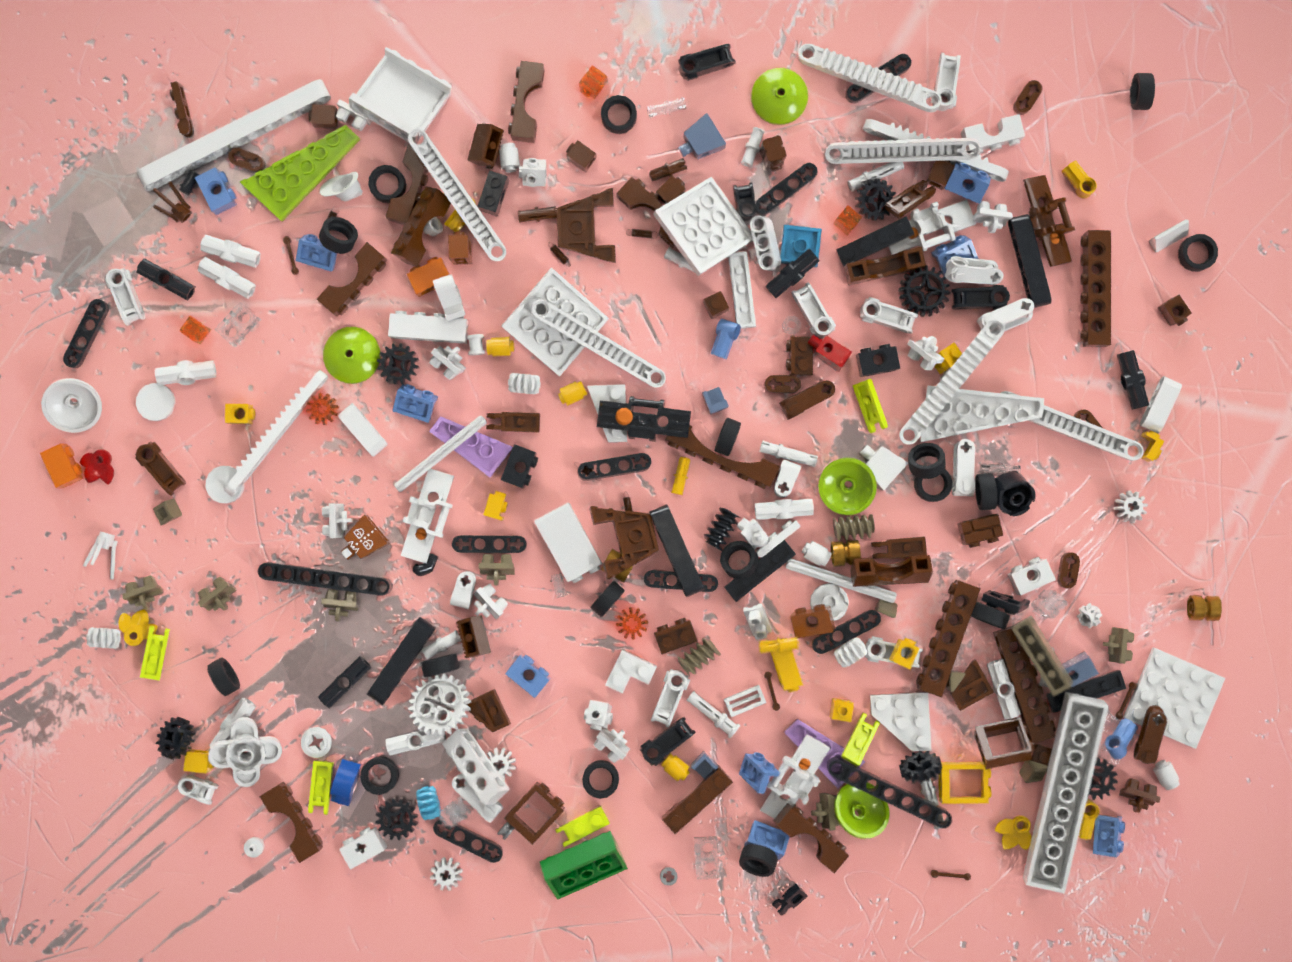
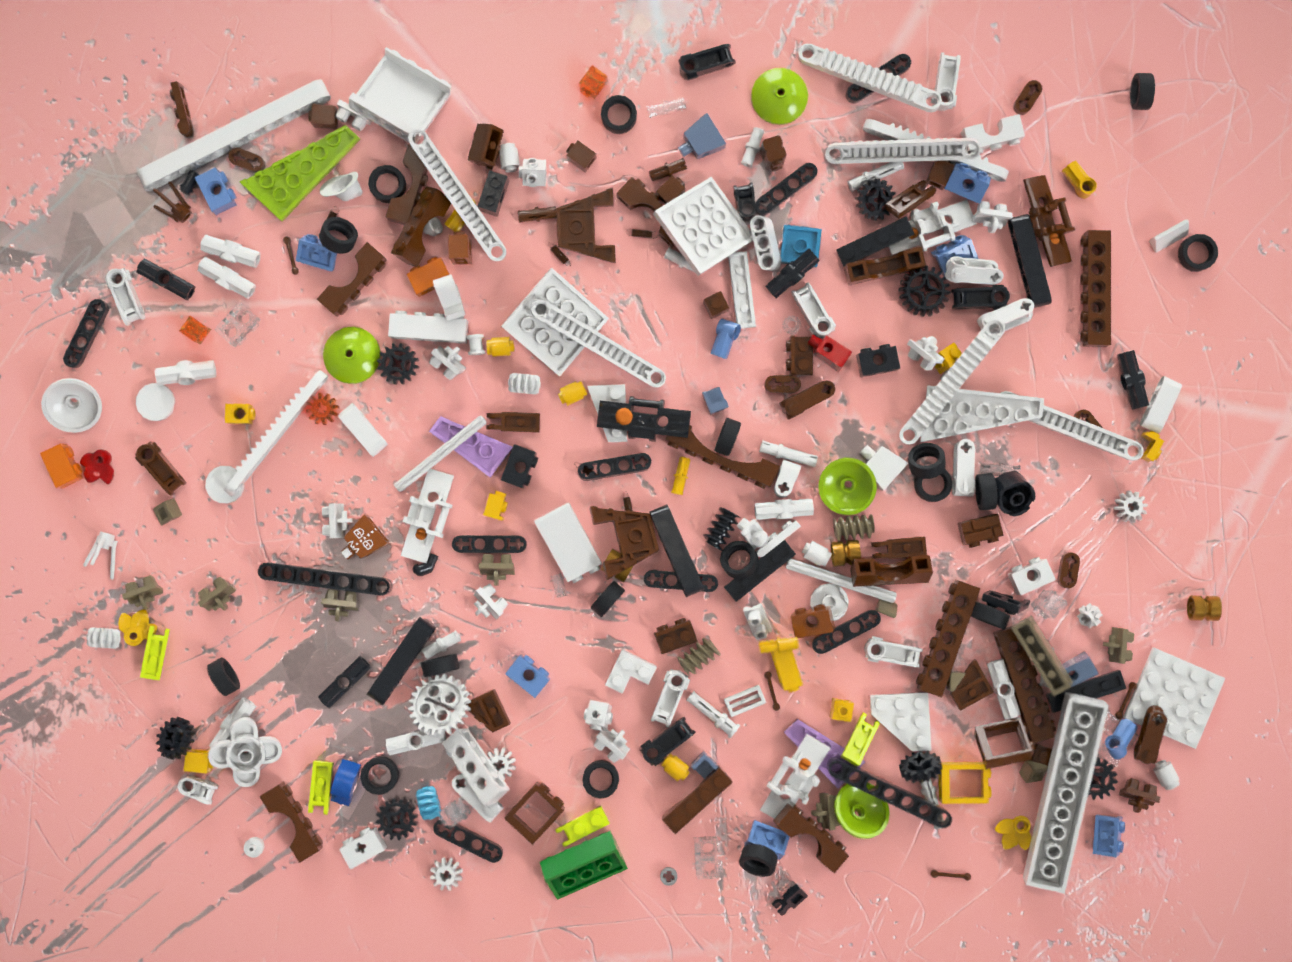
(308, 738): white gear -> none
(414, 403): medium blue bracket -> none
(463, 594): white piece -> none
(473, 636): reddish brown brick -> none
(506, 830): light grey bush -> none
(530, 78): reddish brown arch -> none
(627, 628): clear orange gear -> none
(757, 771): medium blue bracket -> none
(847, 220): clear orange brick -> none
(850, 652): white gear -> none
(870, 405): neon yellow hinge -> none
(888, 316): white piece -> none
(896, 654): yellow brick -> none
(1088, 820): yellow piece -> none
(1167, 310): reddish brown brick -> none

